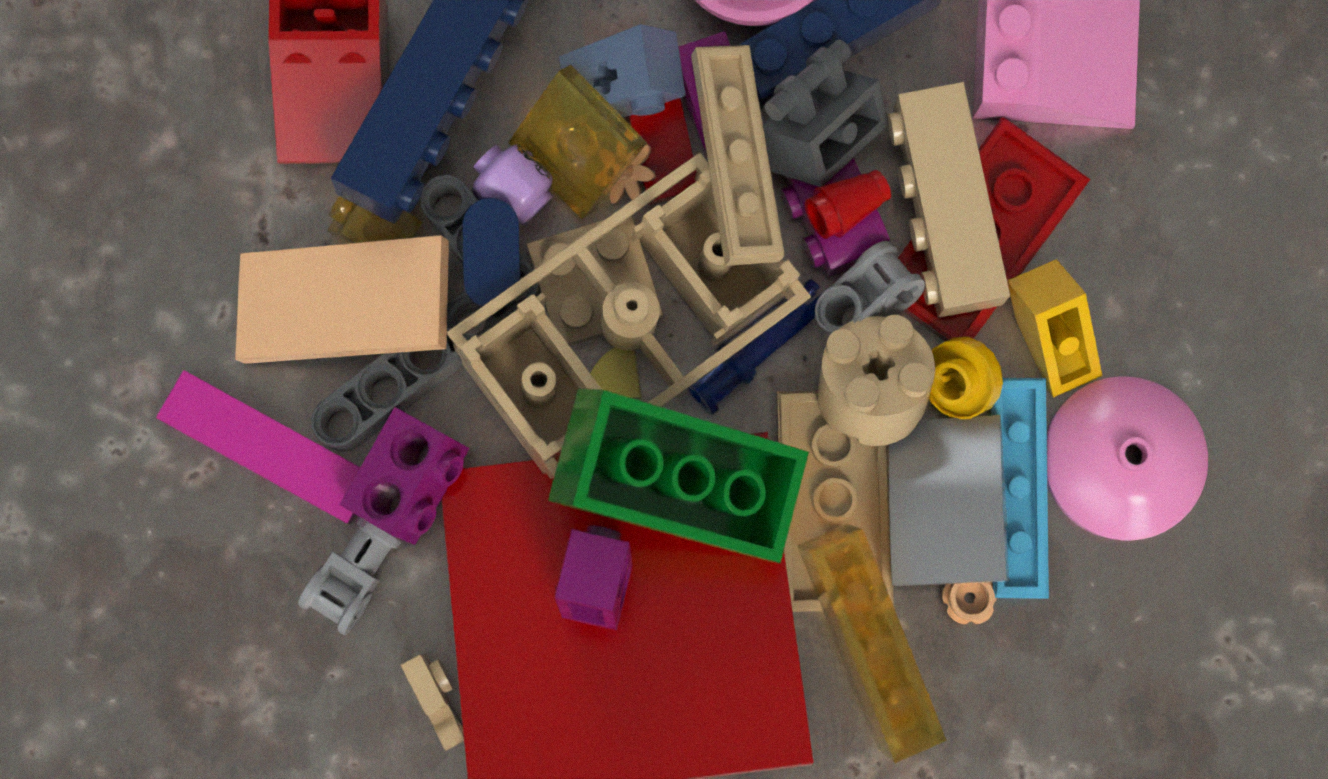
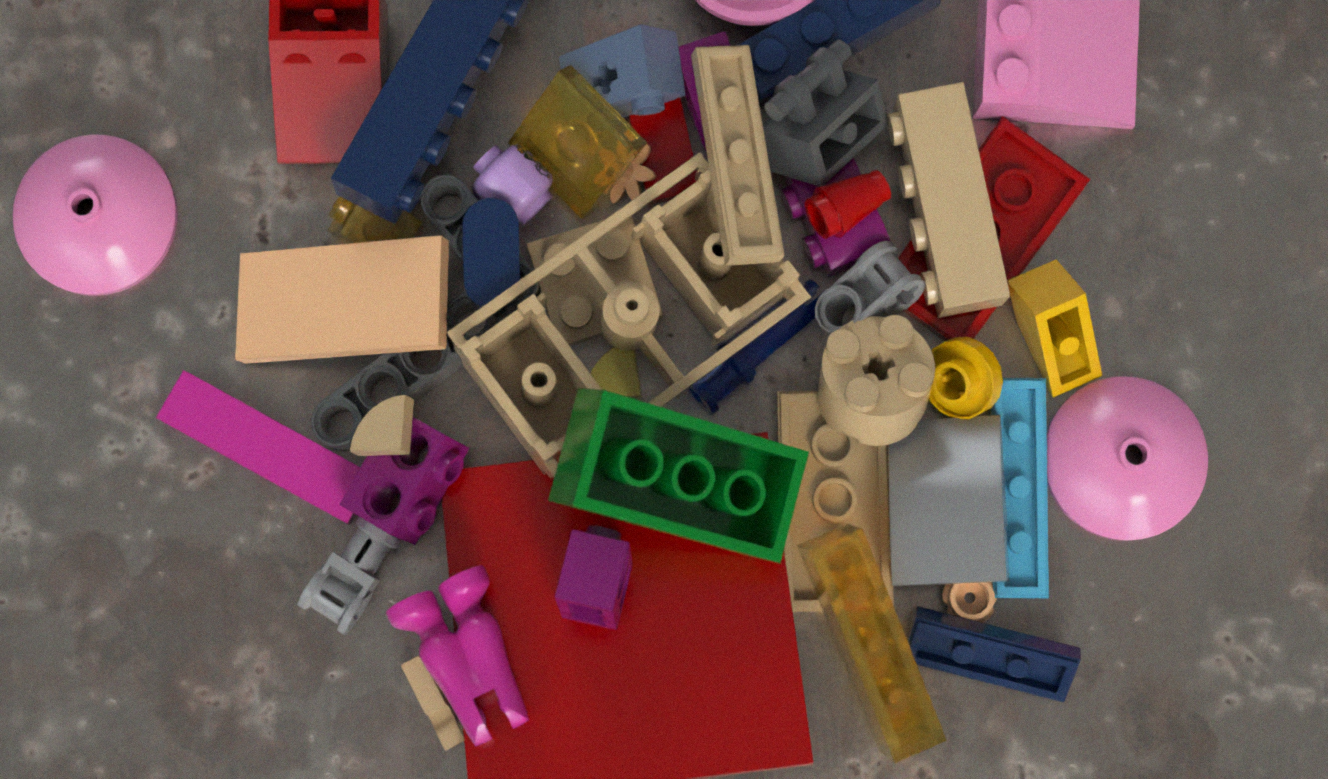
(122, 234): none -> bright pink dish
(385, 429): none -> tan tile
(467, 660): none -> dark pink piece
(992, 654): none -> dark blue tile

